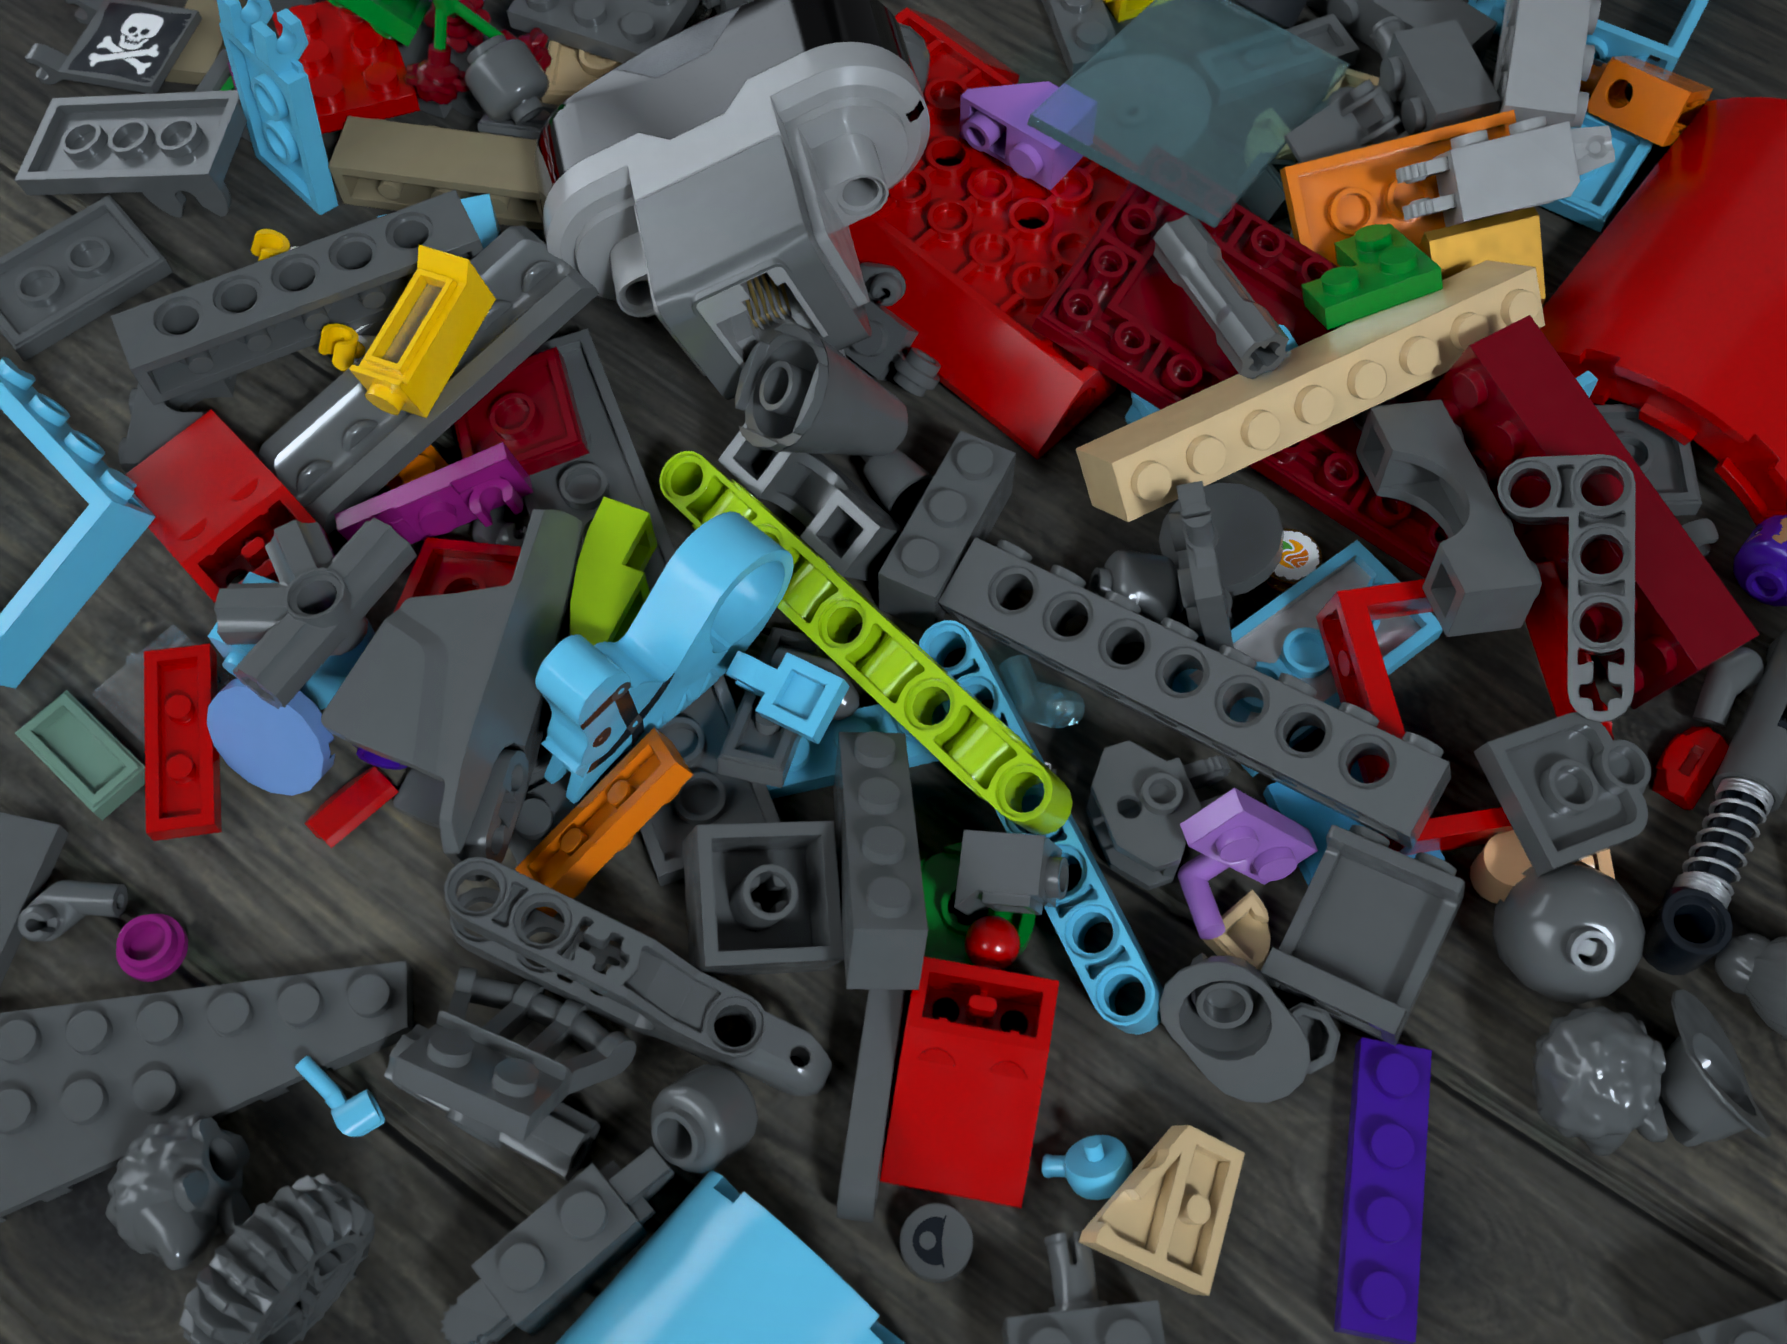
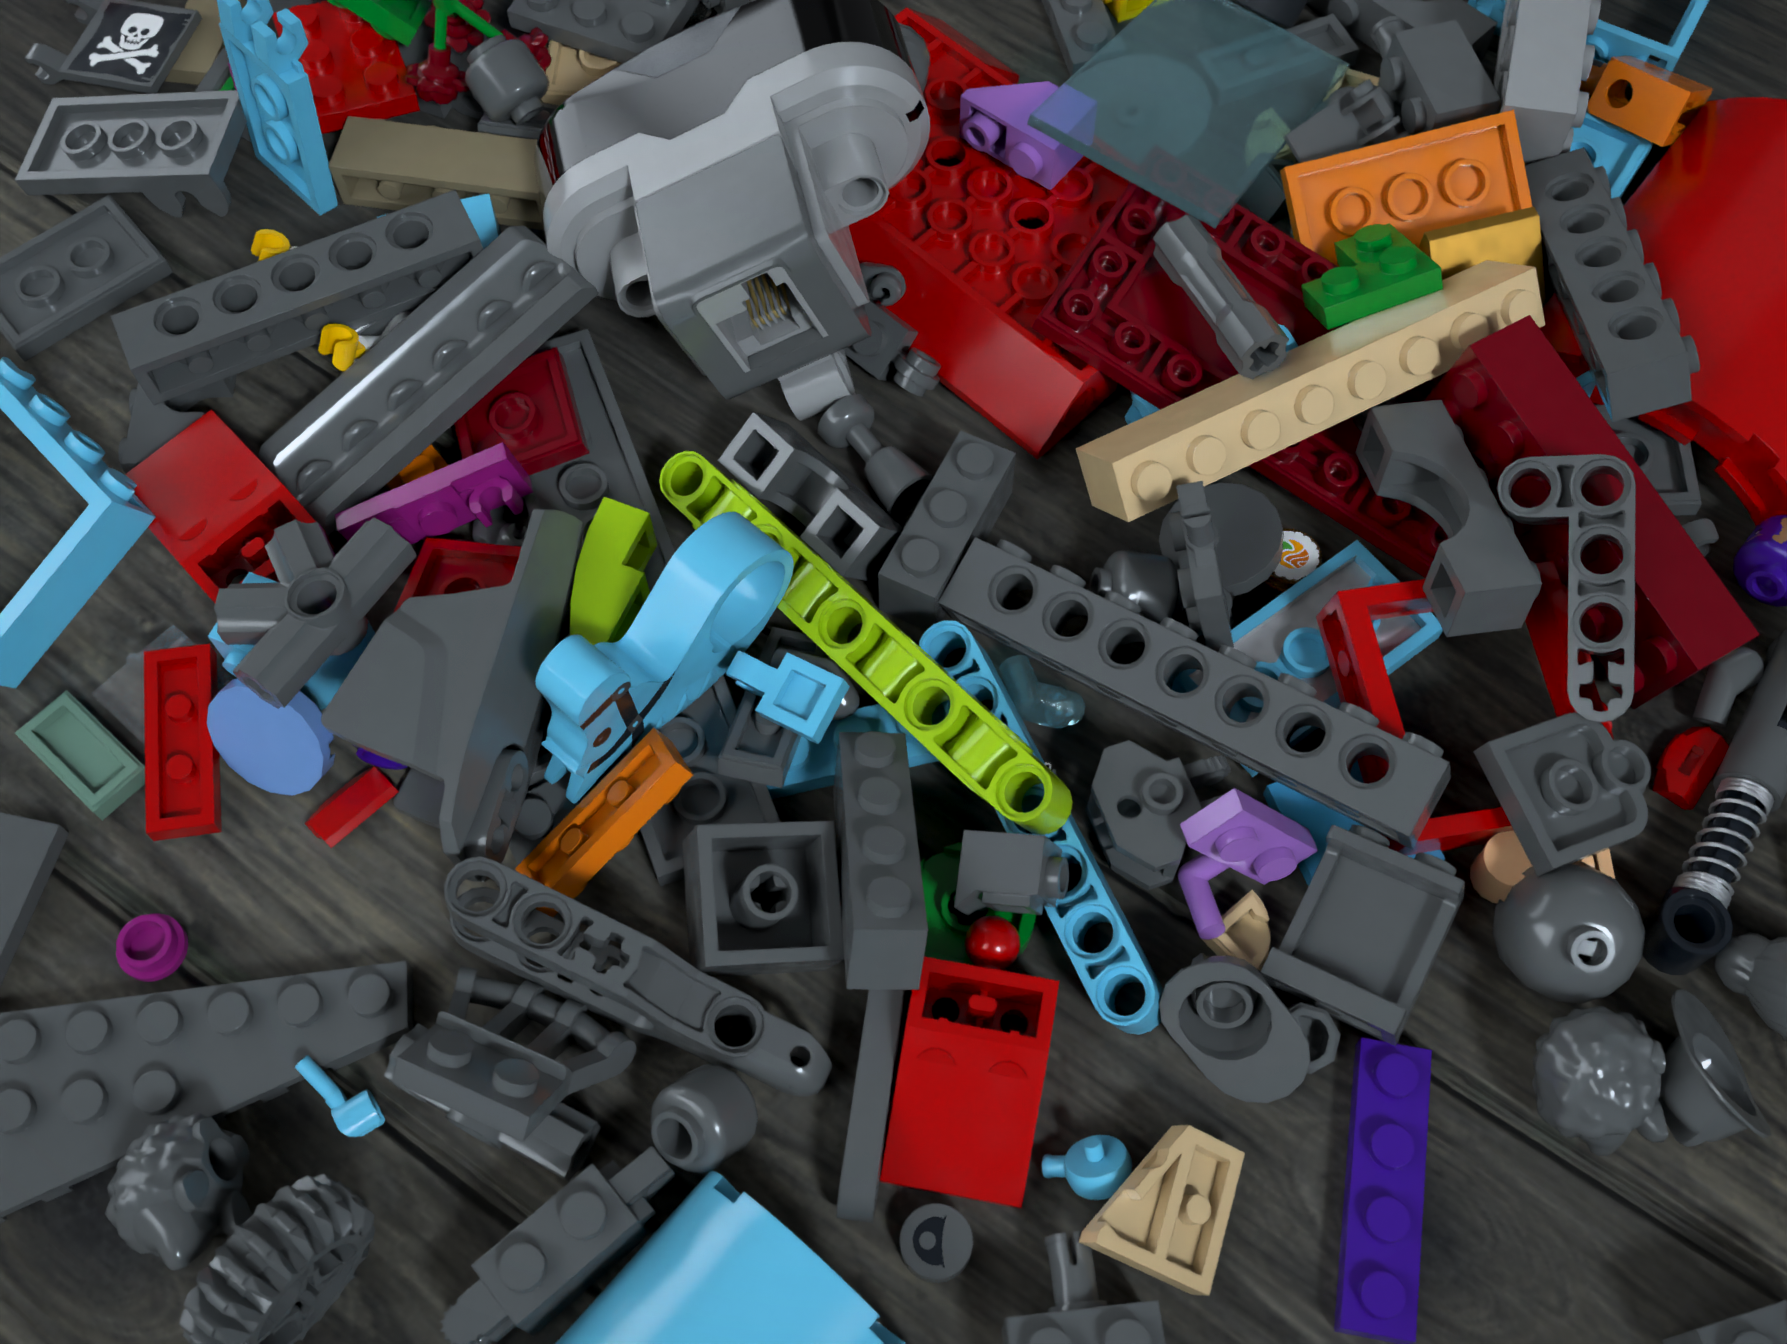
(67, 904): dark grey arm -> none
(425, 334): yellow window -> none
(815, 400): dark grey cone -> none
(1508, 172): light grey hinge -> none
(1607, 291): none -> dark grey brick

